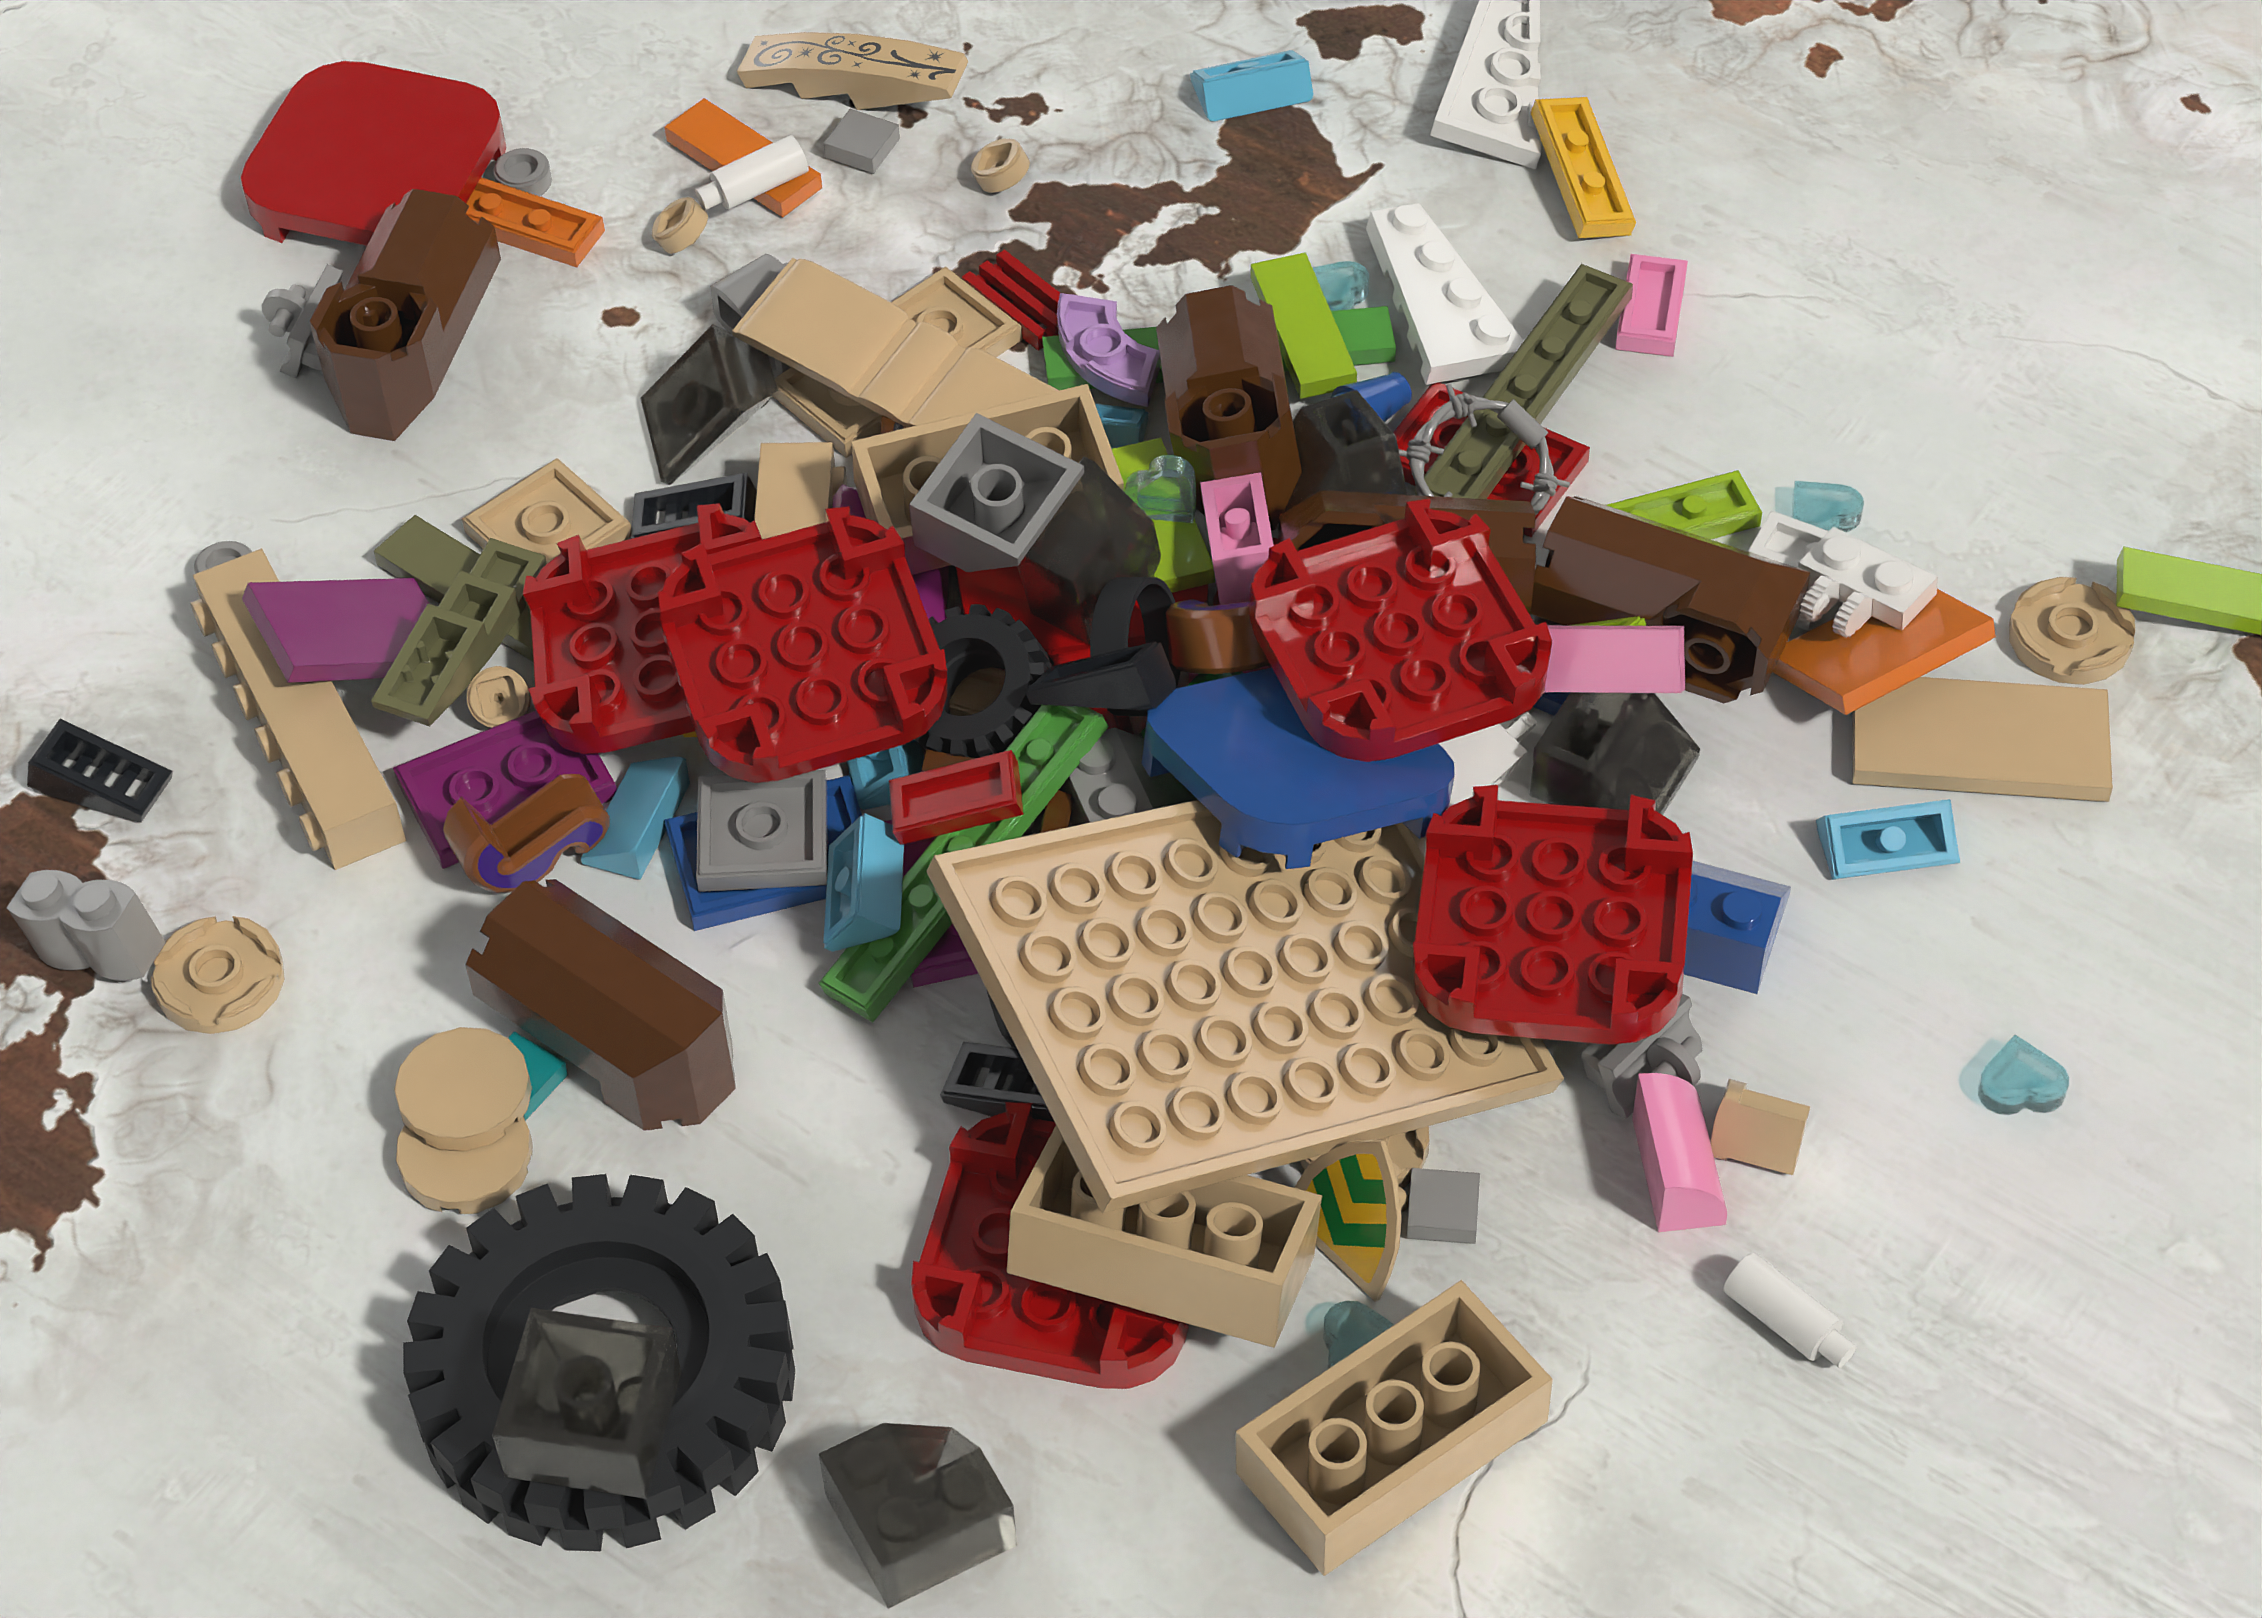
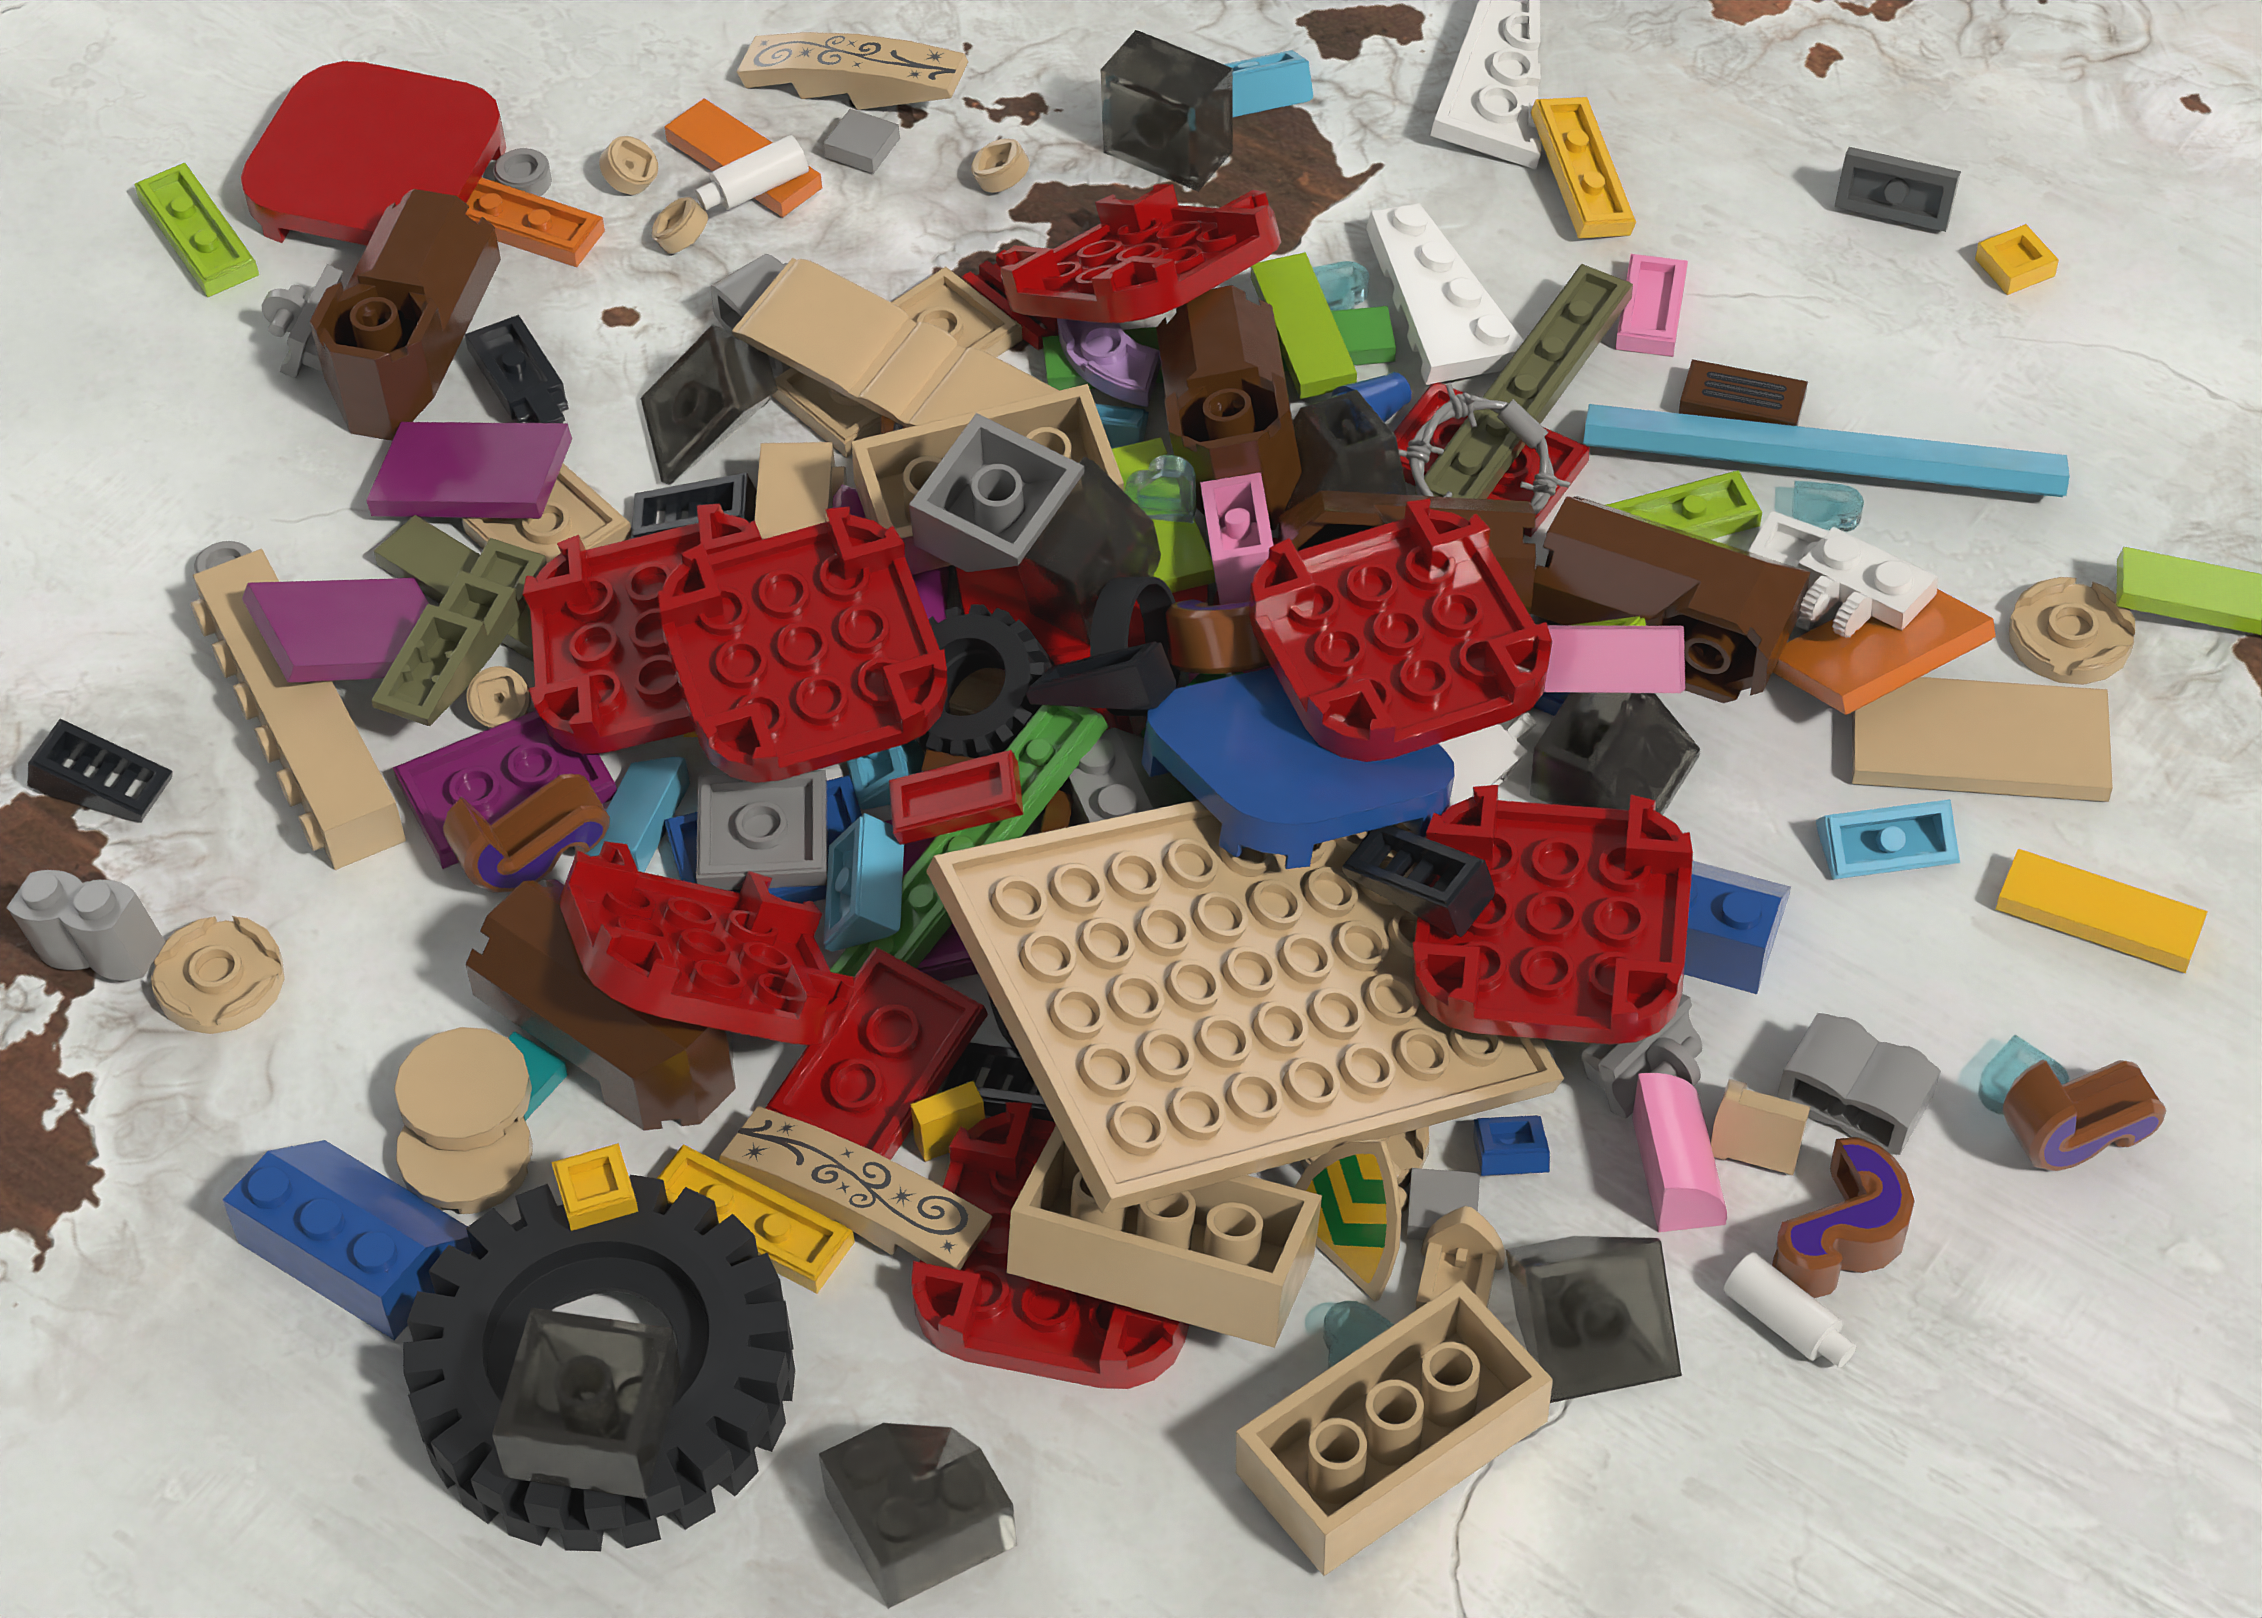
(196, 229): none -> lime tile
(342, 1230): none -> blue slope
(470, 470): none -> magenta tile
(518, 371): none -> black hinge
(594, 1187): none -> yellow tile
(628, 165): none -> tan tile
(703, 950): none -> red tile
(797, 1239): none -> yellow tile
(857, 1188): none -> tan slope
(888, 1053): none -> red tile
(941, 1115): none -> yellow tile
(1140, 258): none -> red tile
(1167, 110): none -> clear smoke slope
(1448, 905): none -> black slope
(1457, 1249): none -> tan tile
(1511, 1145): none -> blue tile
(1595, 1312): none -> clear smoke slope
(1742, 394): none -> reddish brown tile
(1827, 450): none -> medium azure tile
(1853, 1234): none -> dark orange animal
(1858, 1082): none -> light grey brick
(1897, 189): none -> dark grey tile
(2016, 259): none -> yellow tile
(2079, 1119): none -> dark orange animal
(2101, 910): none -> yellow tile

